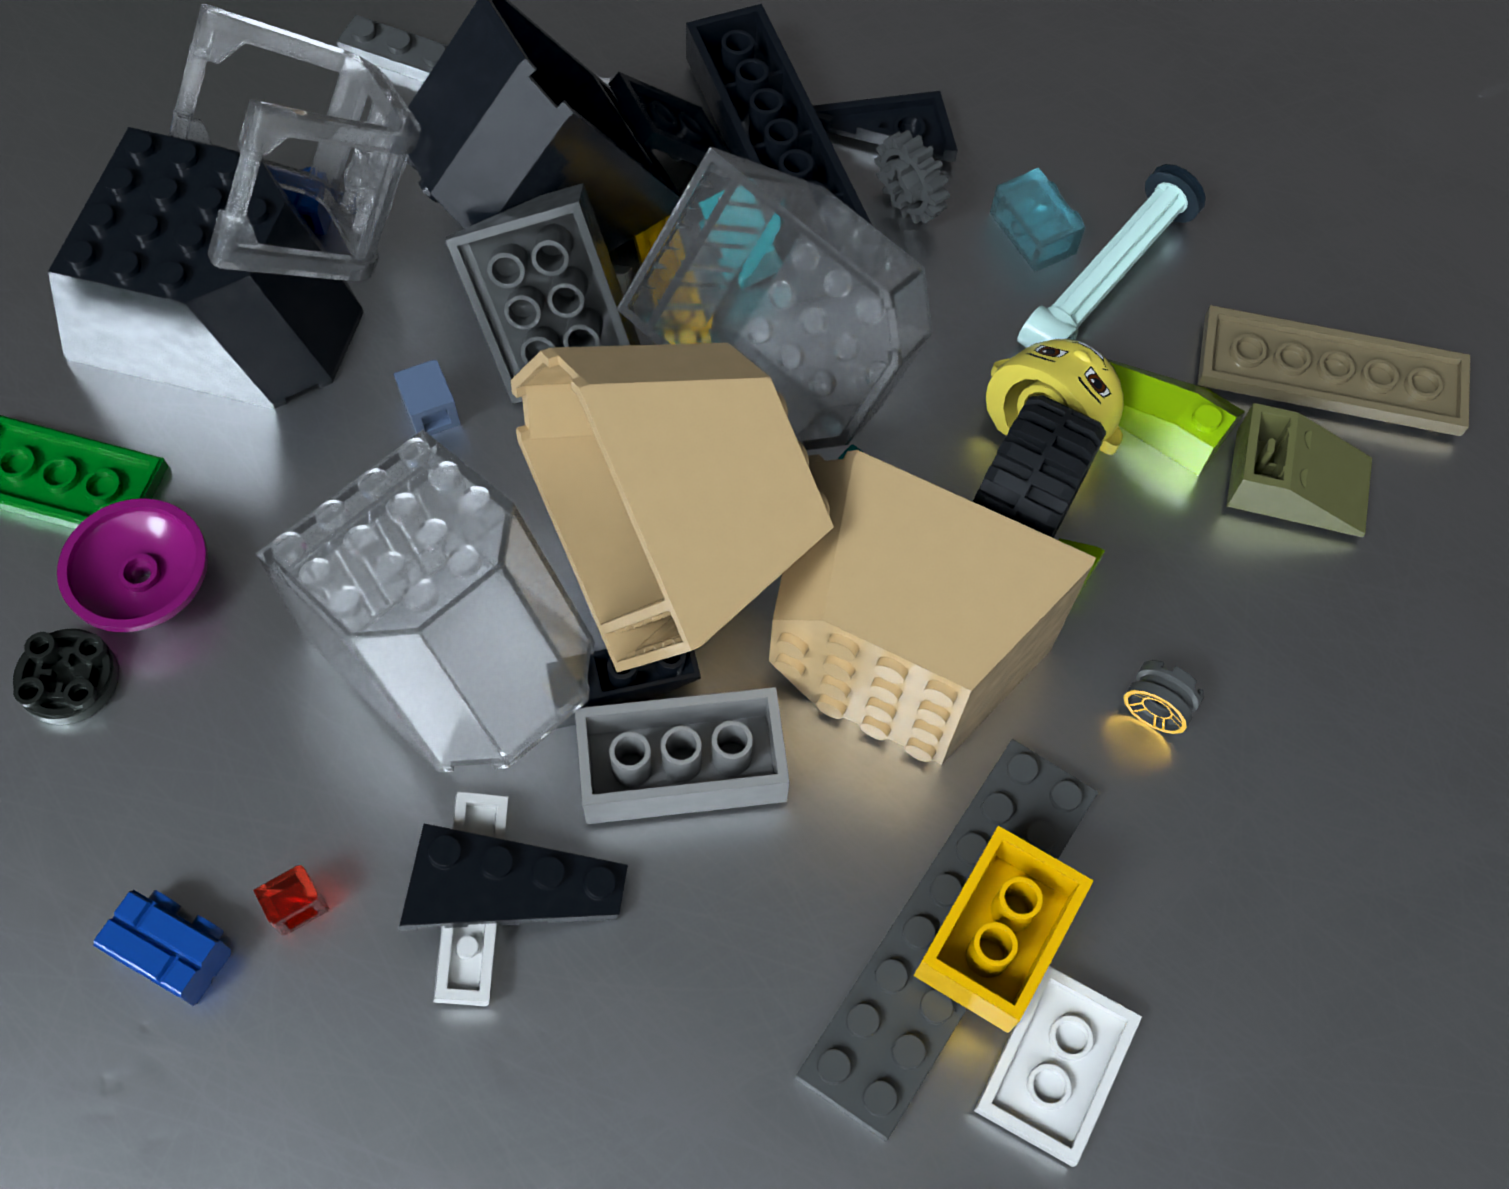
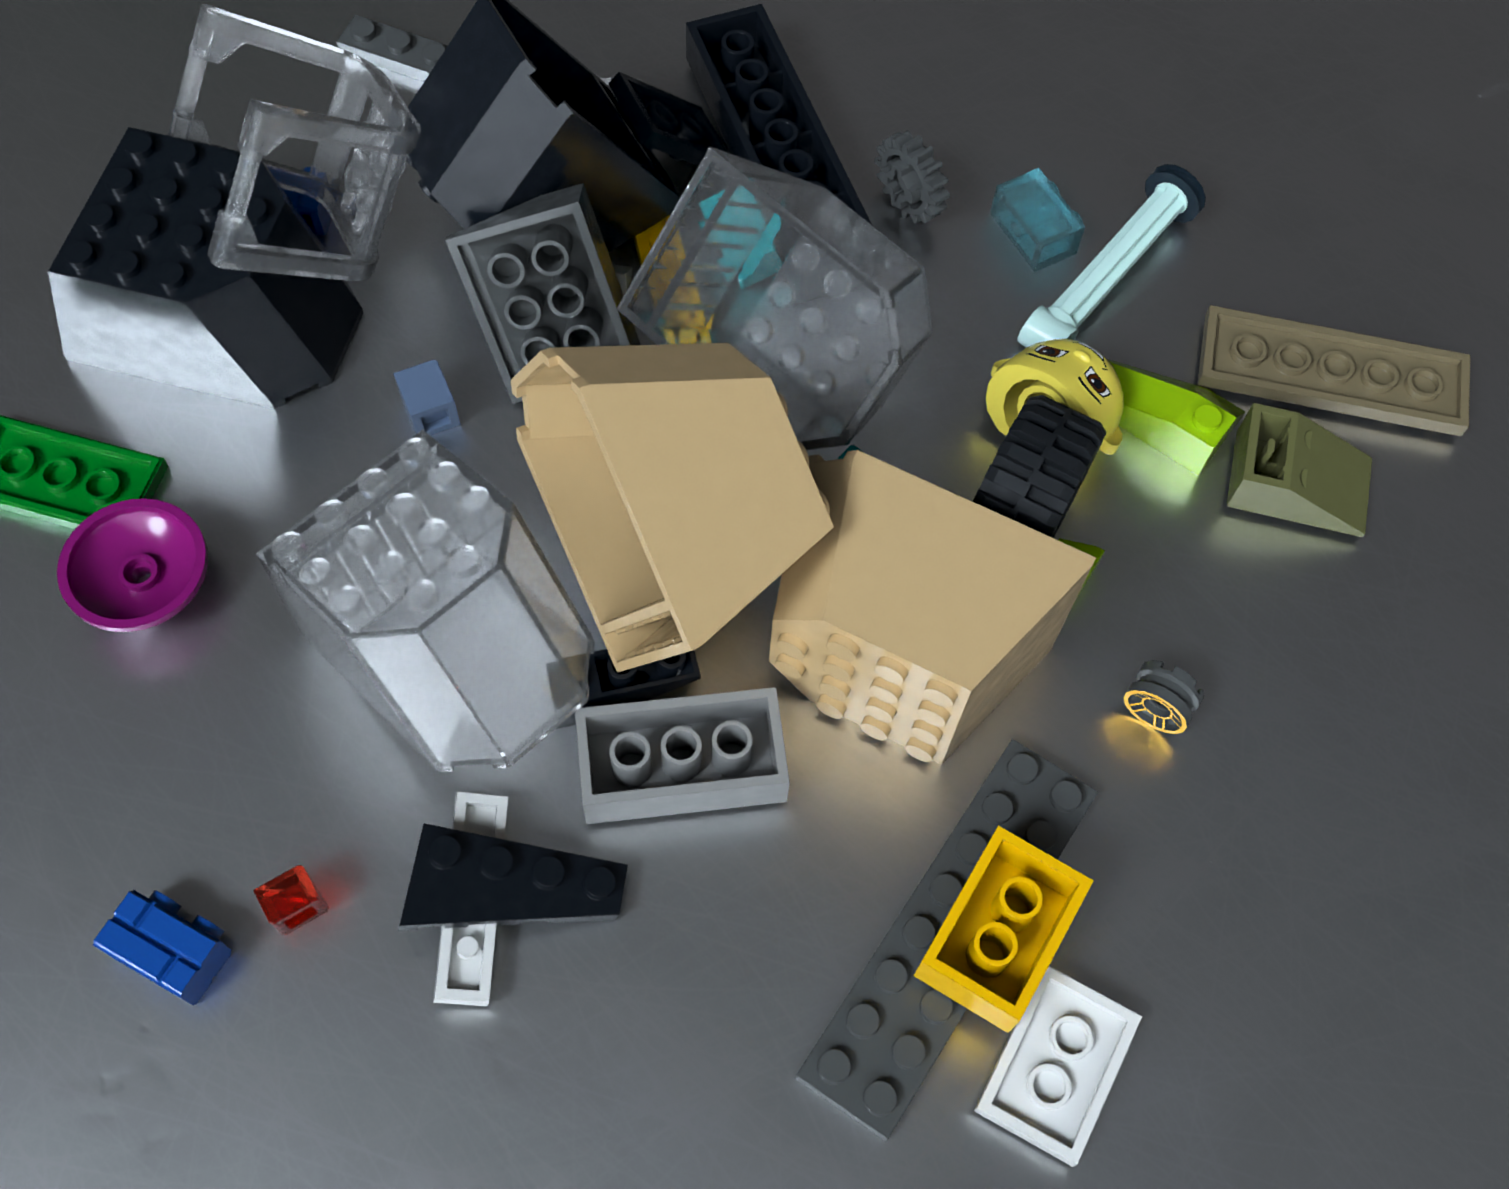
(65, 676): pearl dark grey tile -> none
(882, 117): black wing -> none

